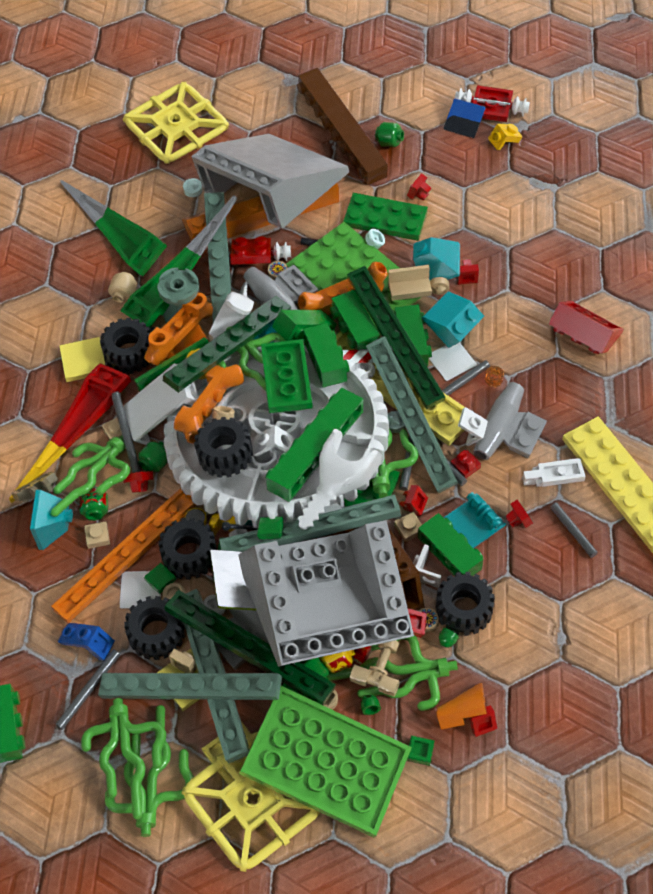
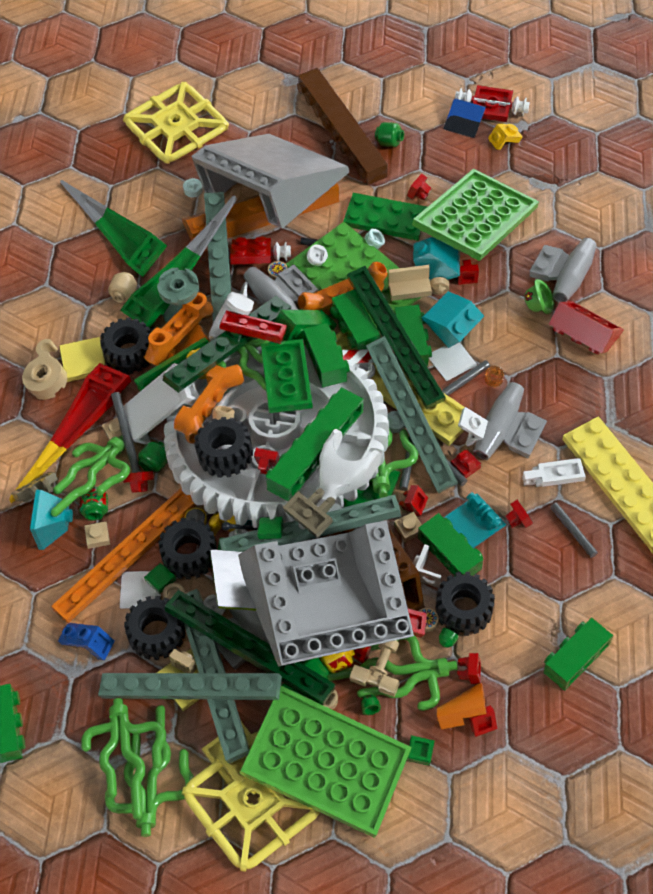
(44, 374): none -> tan piece
(87, 689): dark grey bar -> none
(253, 327): none -> red tile
(265, 459): none -> red tile
(270, 439): white bracket -> none
(308, 514): none -> dark tan hinge
(317, 255): none -> white tile
(473, 670): none -> red tile
(475, 214): none -> bright green plate
(539, 297): none -> bright green hat
(566, 269): none -> light grey plate
(577, 653): none -> green brick

